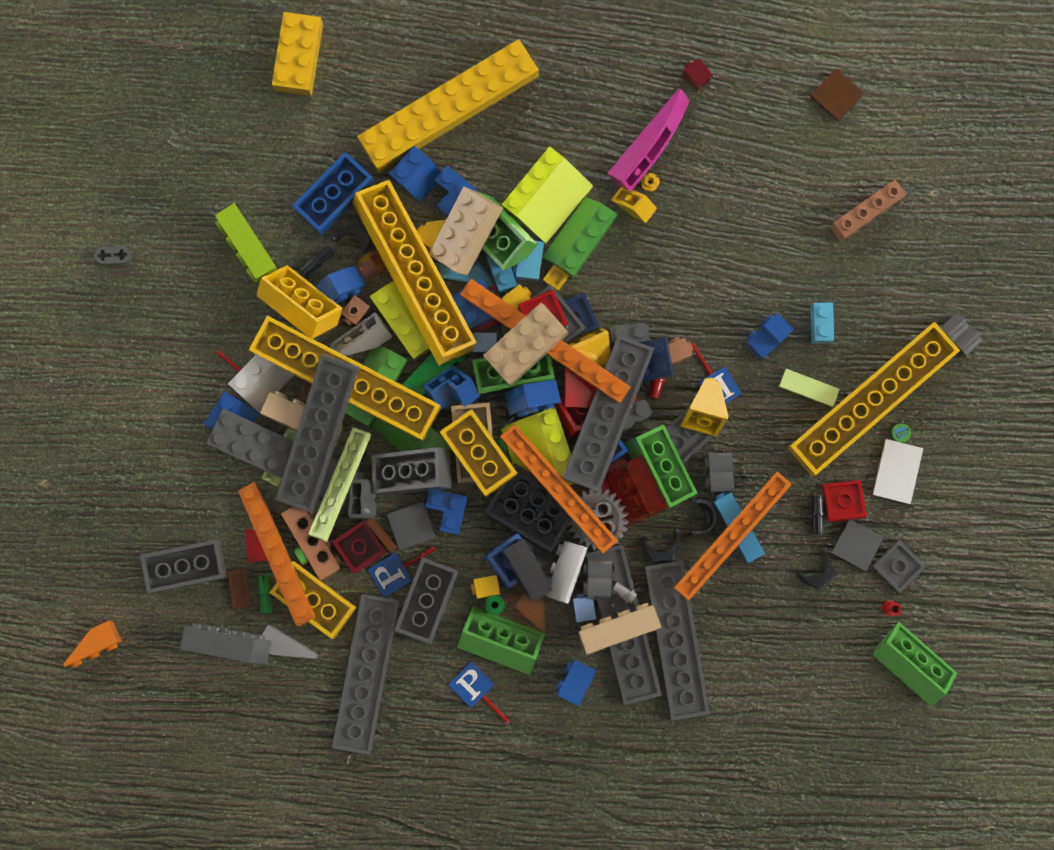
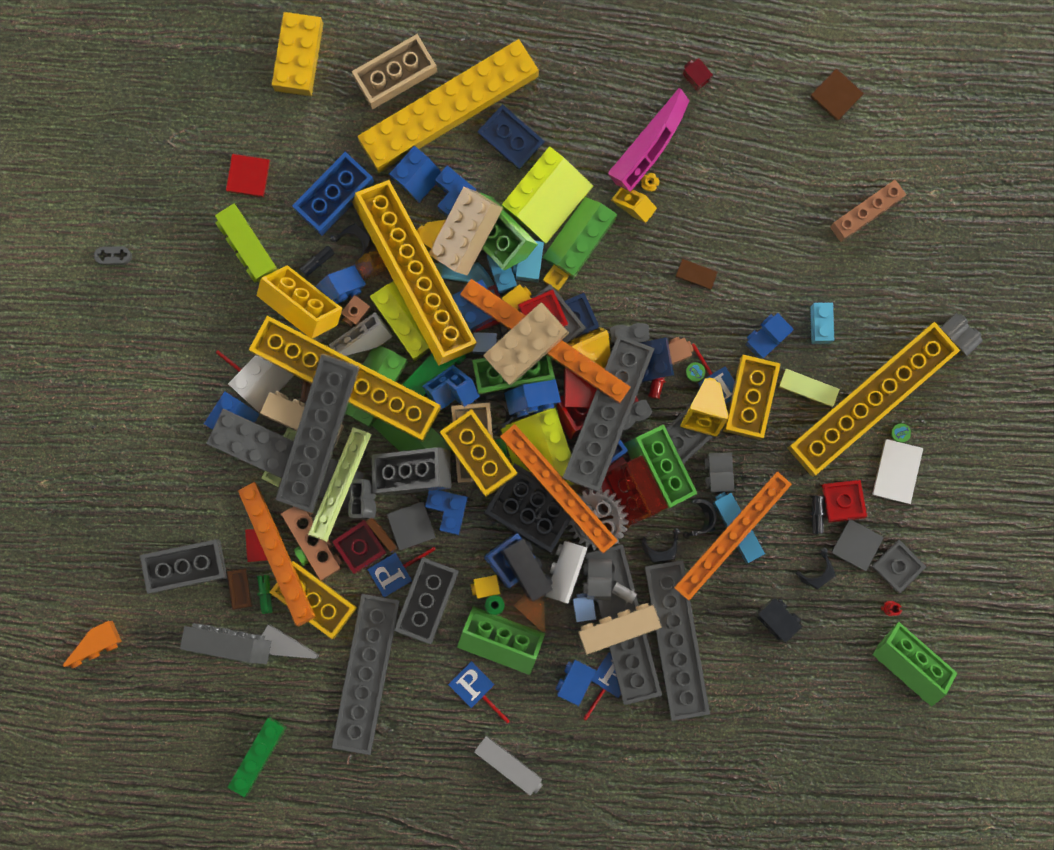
(248, 175): none -> red tile
(257, 757): none -> green brick
(394, 71): none -> tan brick
(509, 766): none -> light grey brick
(511, 137): none -> dark blue plate
(607, 679): none -> blue piece
(695, 372): none -> bright green tile
(696, 274): none -> reddish brown tile
(752, 397): none -> yellow brick
(778, 620): none -> black slope

